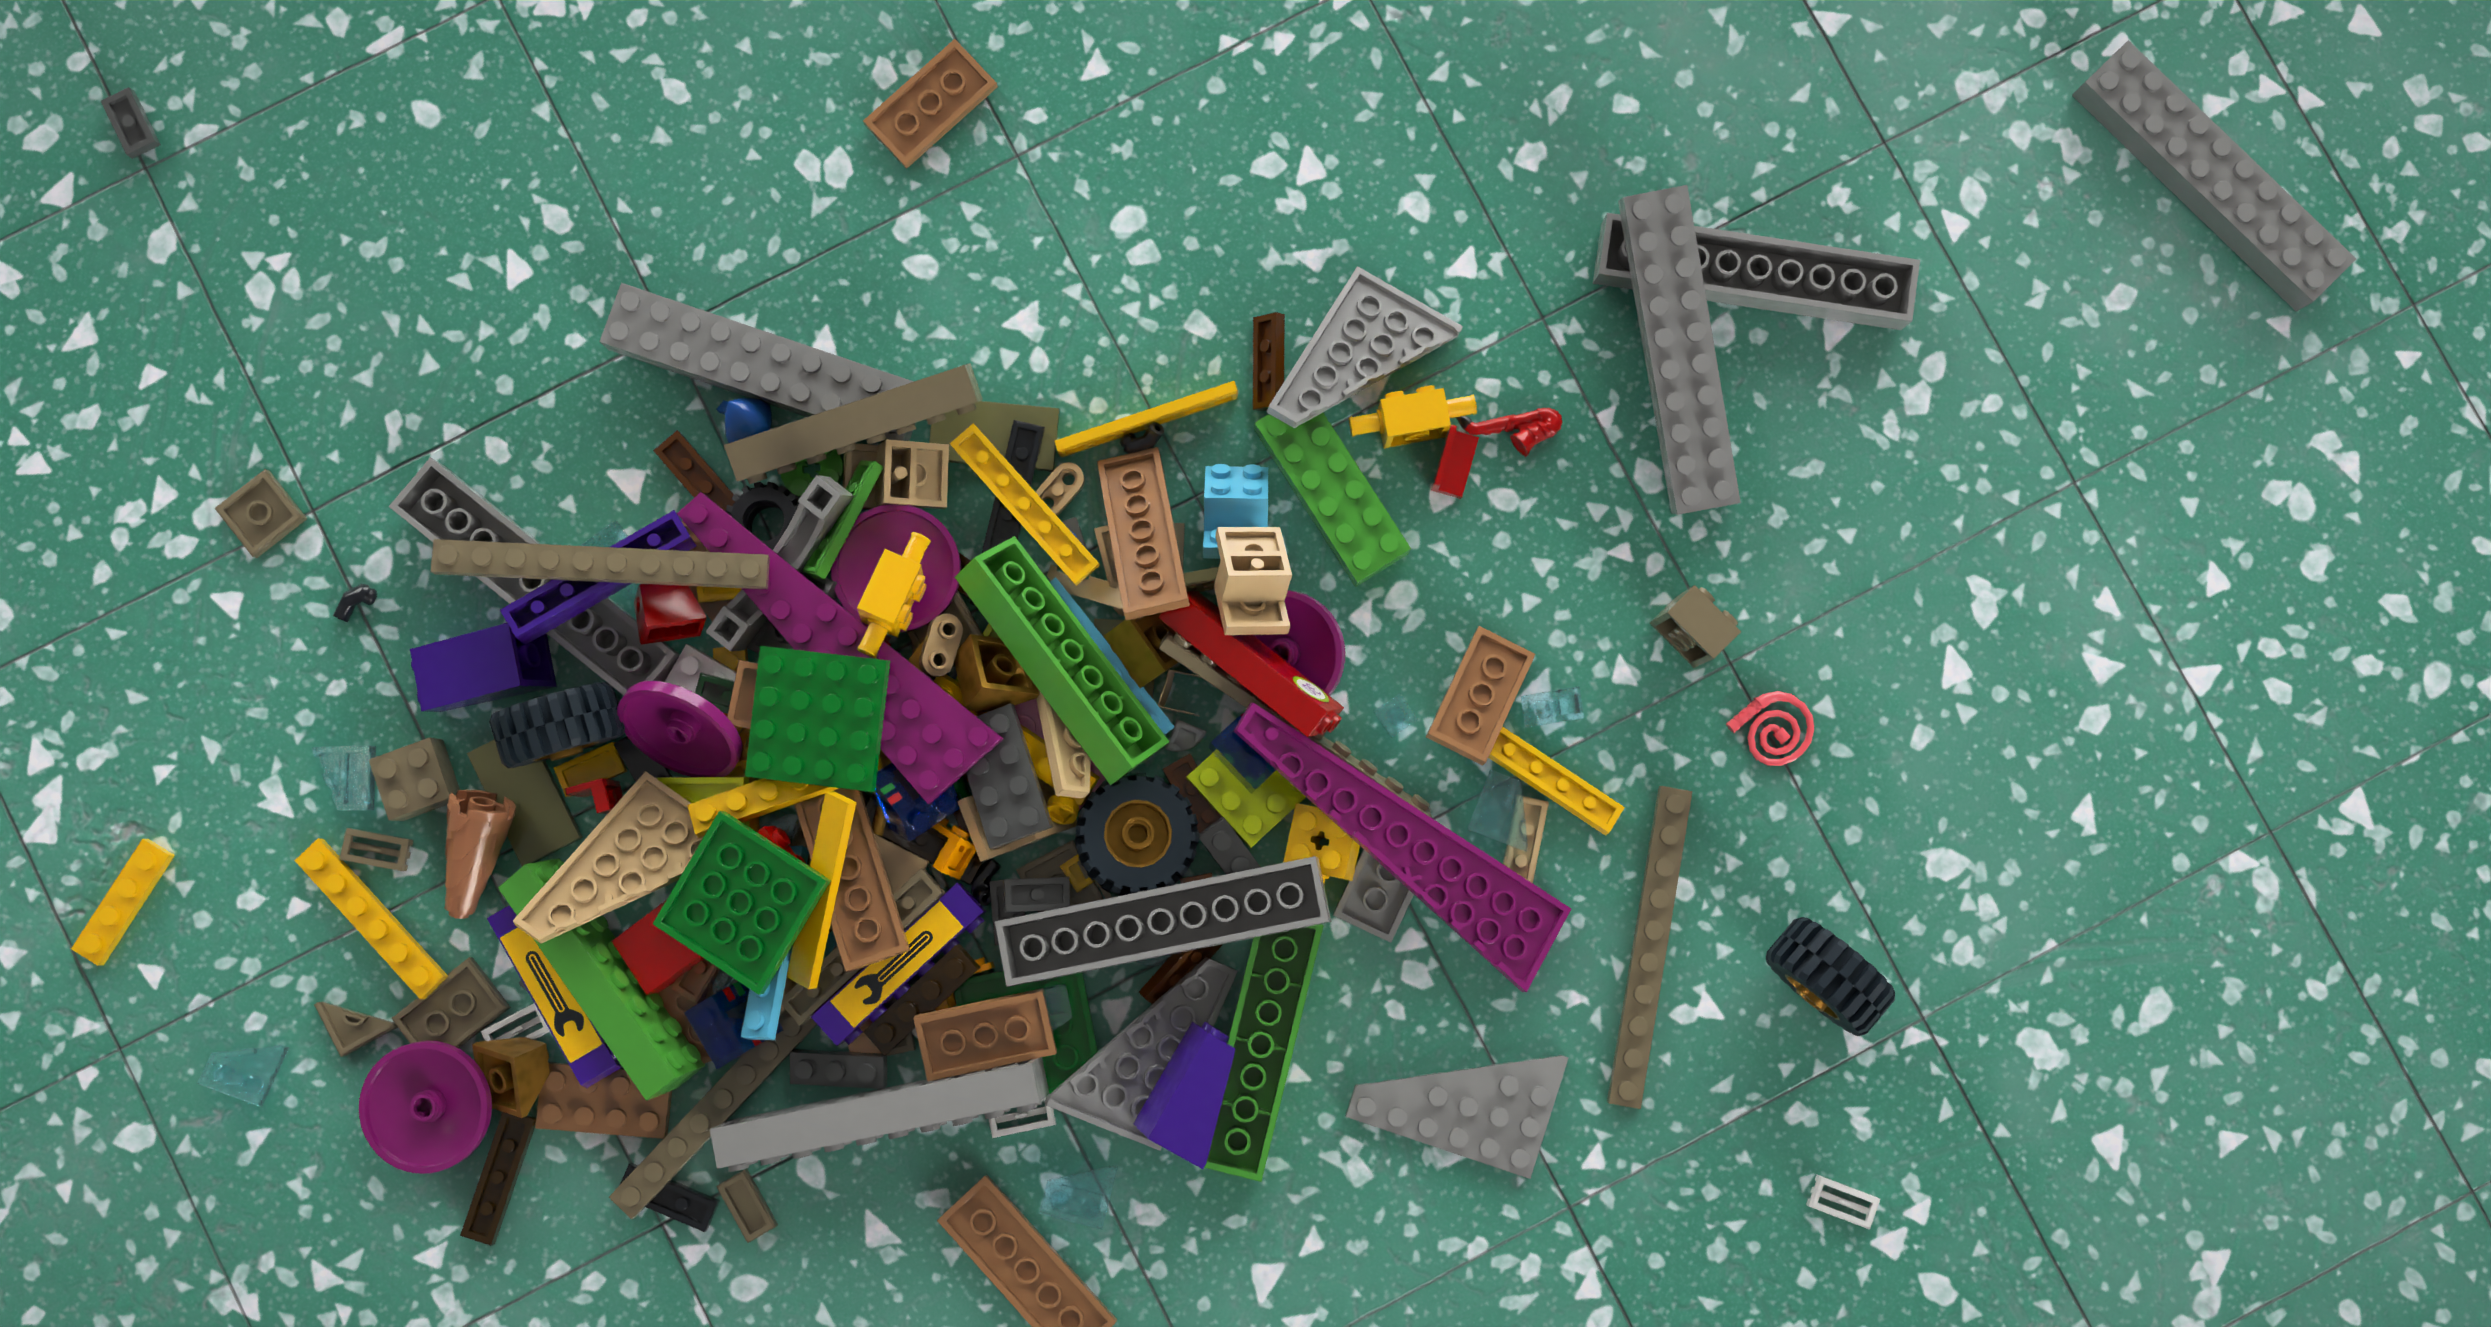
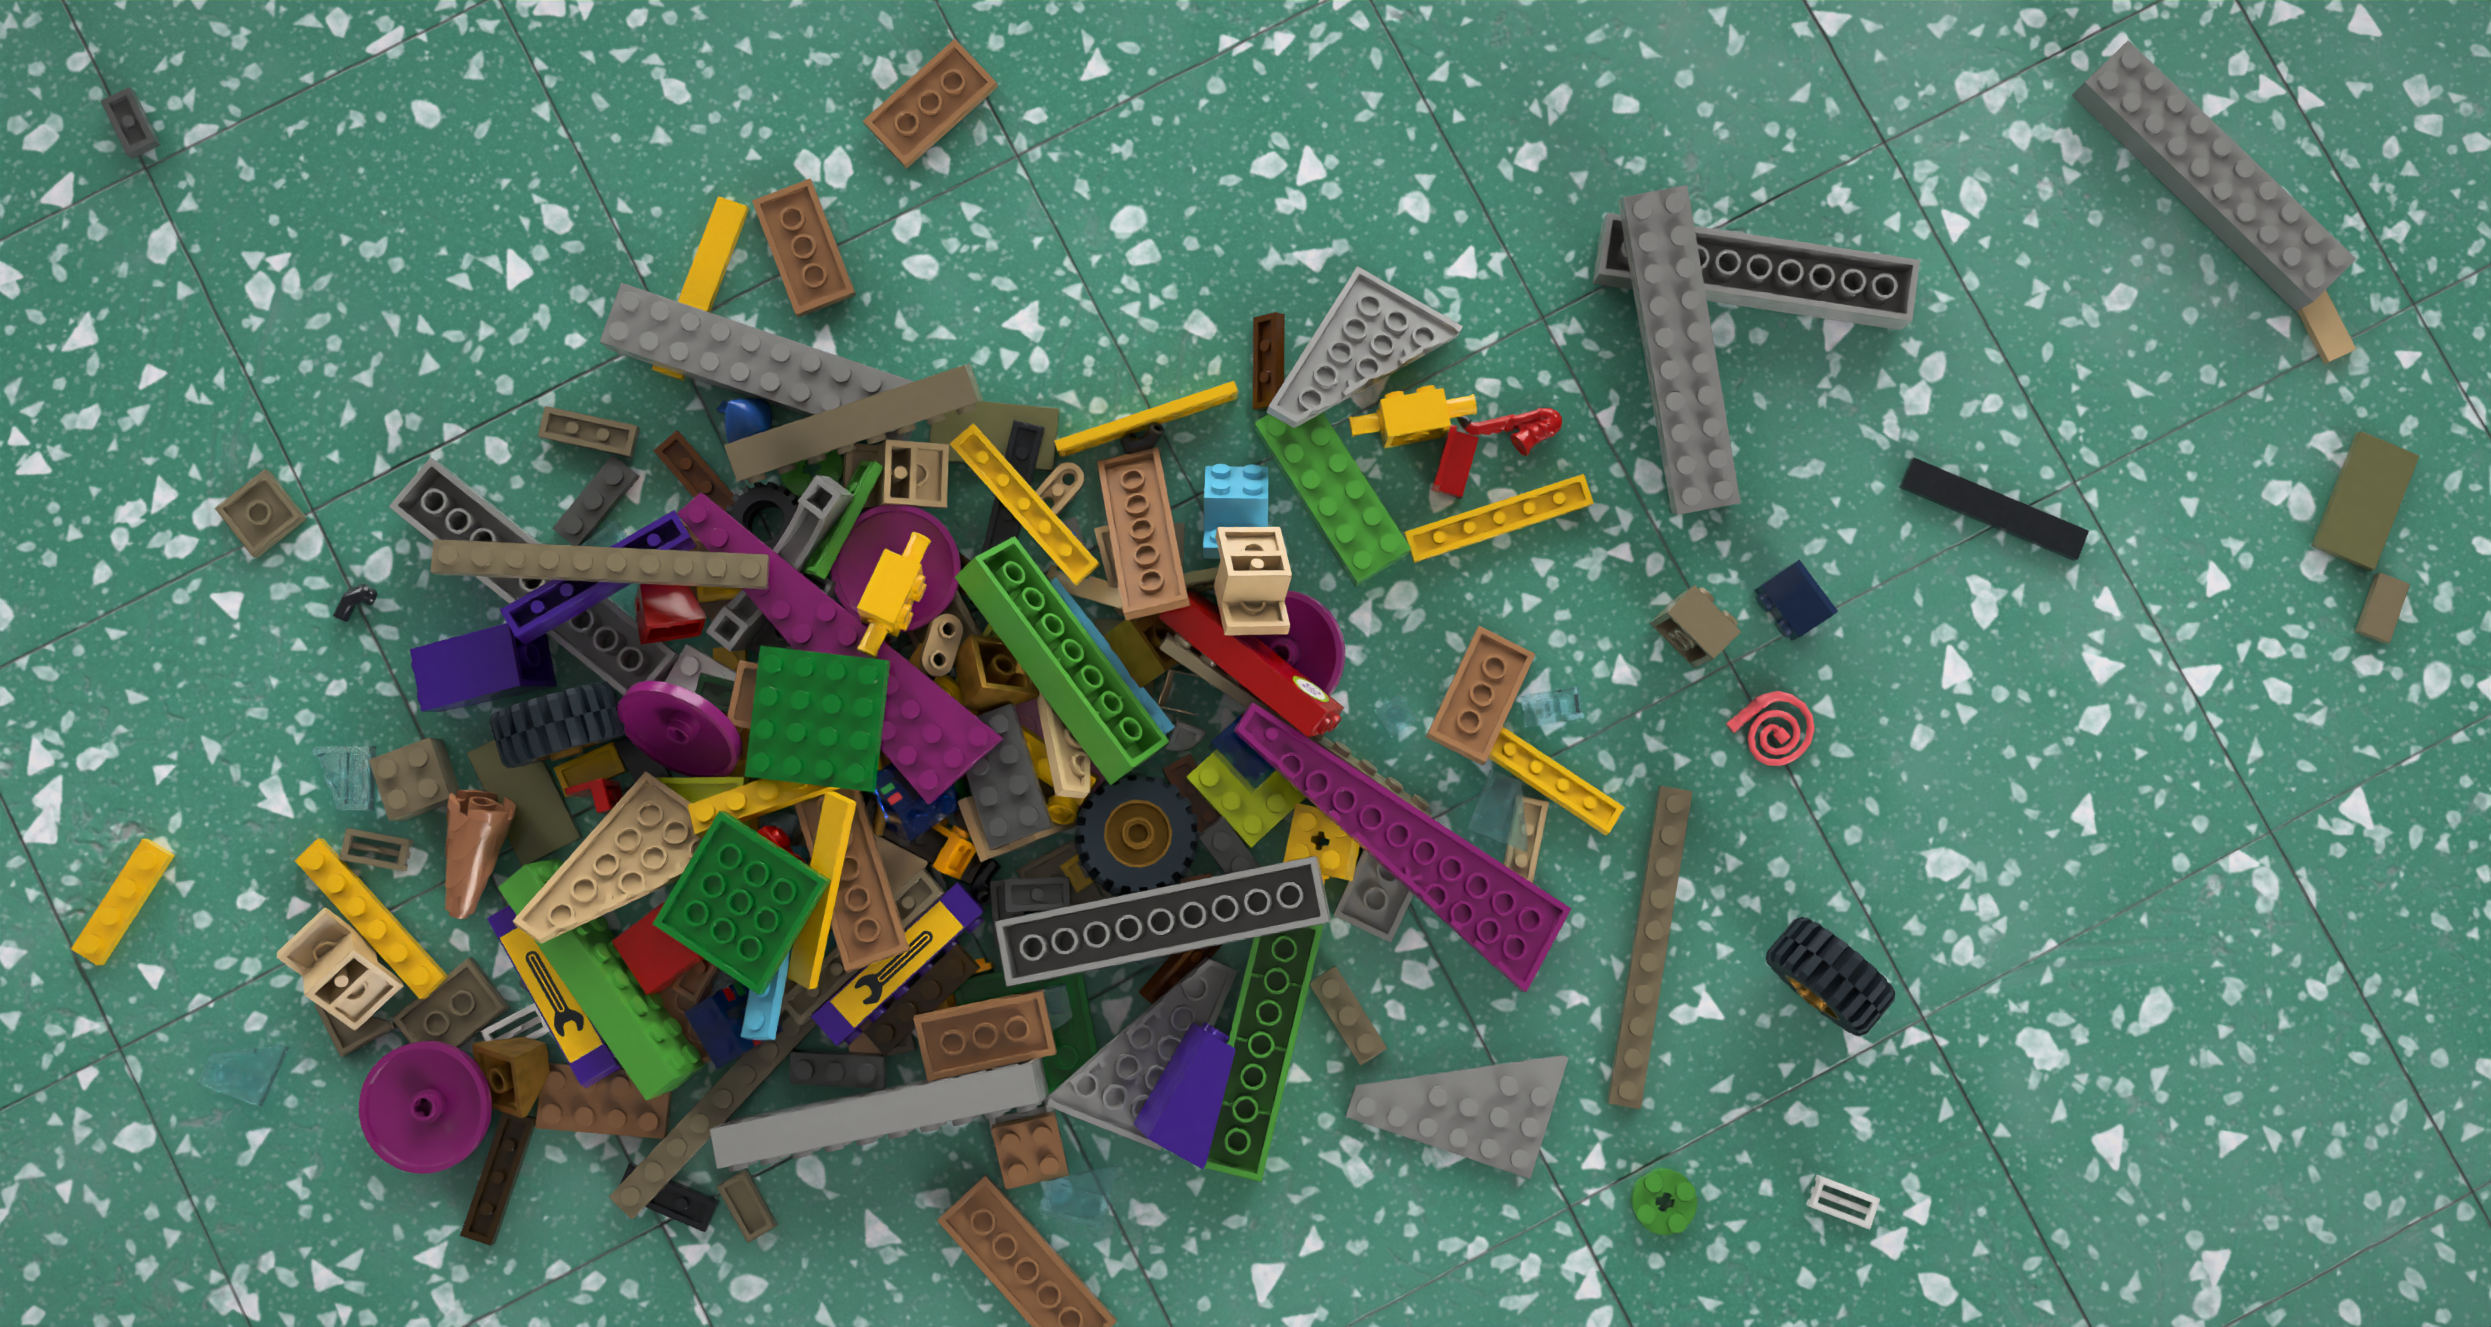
(339, 969): none -> tan bracket
(588, 432): none -> dark tan plate
(596, 501): none -> dark grey plate
(711, 260): none -> yellow tile
(804, 248): none -> medium nougat plate
(1030, 1150): none -> medium nougat plate
(1347, 1015): none -> dark tan plate
(1498, 518): none -> yellow plate
(1674, 1217): none -> bright green plate
(1794, 601): none -> dark blue slope
(1994, 509): none -> black tile
(2326, 329): none -> tan tile
(2365, 501): none -> olive tile
(2382, 608): none -> dark tan tile

